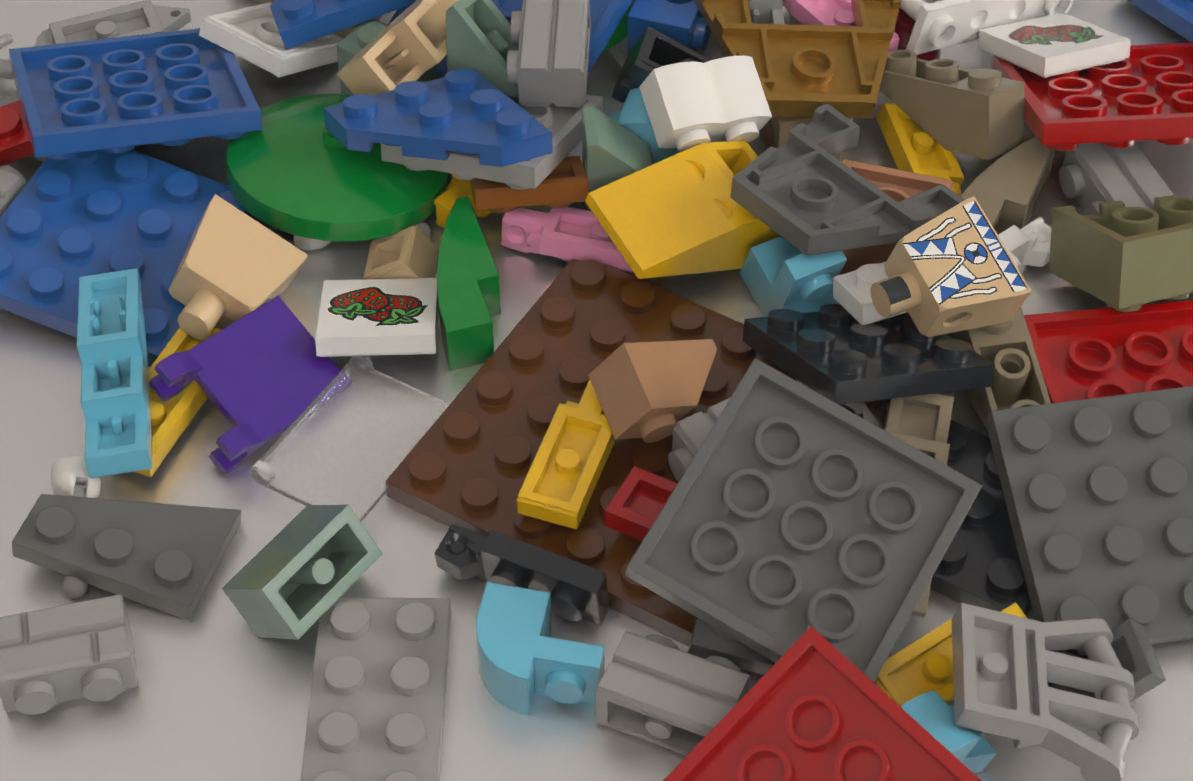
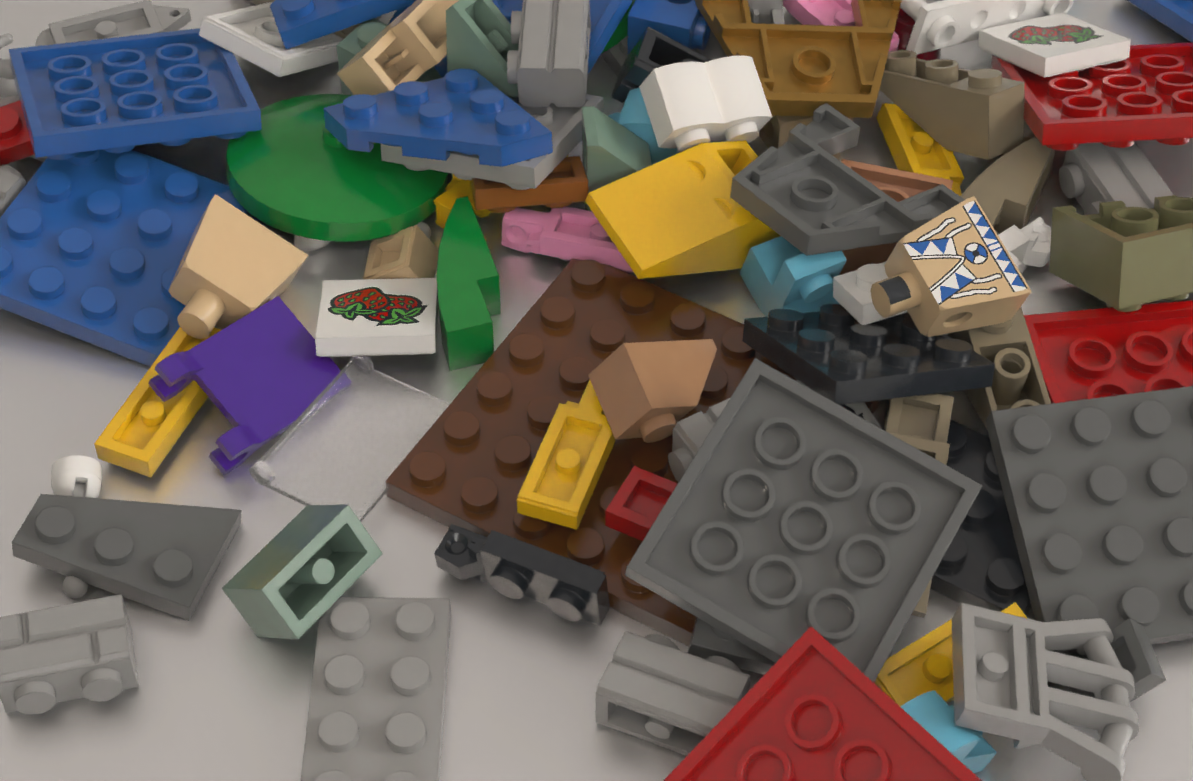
(114, 373): medium azure slope -> none
(521, 657): medium azure brick -> none

